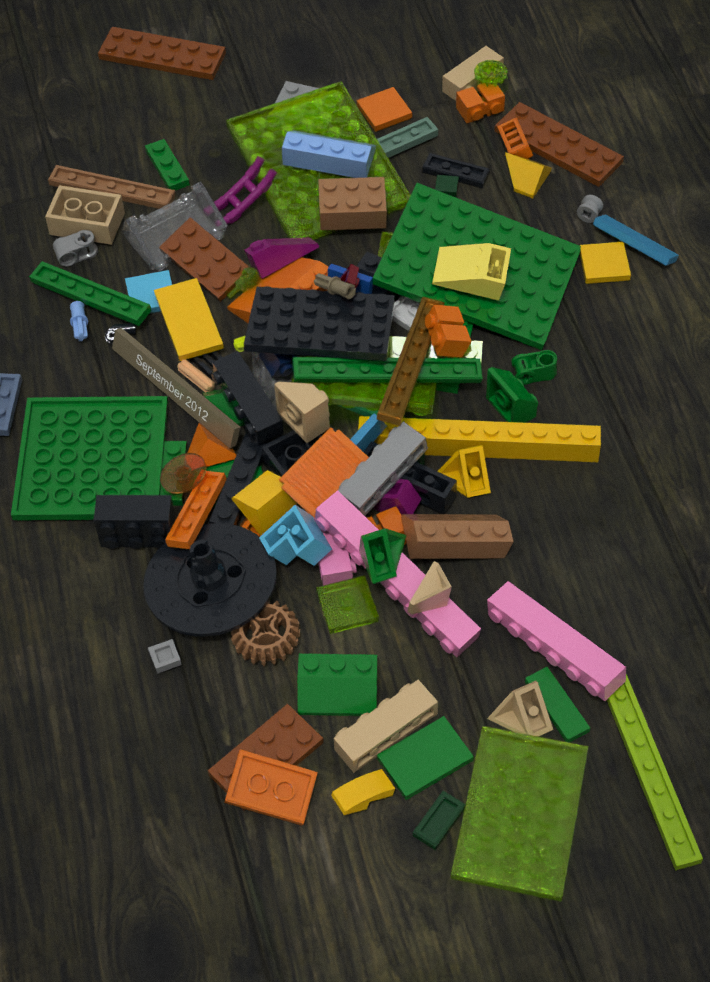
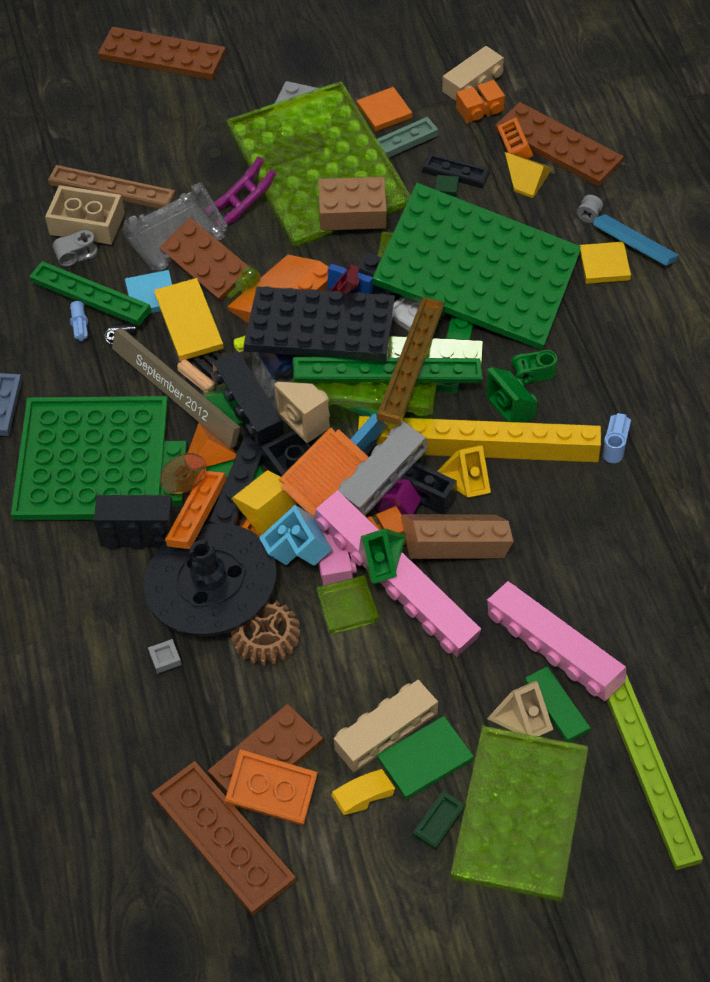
(167, 165): green plate -> none
(224, 838): none -> dark orange plate
(273, 254): magenta slope -> none
(327, 154): light blue slope -> none
(335, 285): dark tan axle -> none
(337, 684): green slope -> none
(432, 591): tan slope -> none
(446, 331): orange piece -> none
(473, 269): light yellow slope -> none
(484, 68): clear neon green gear -> none
(616, 438): none -> light blue piece

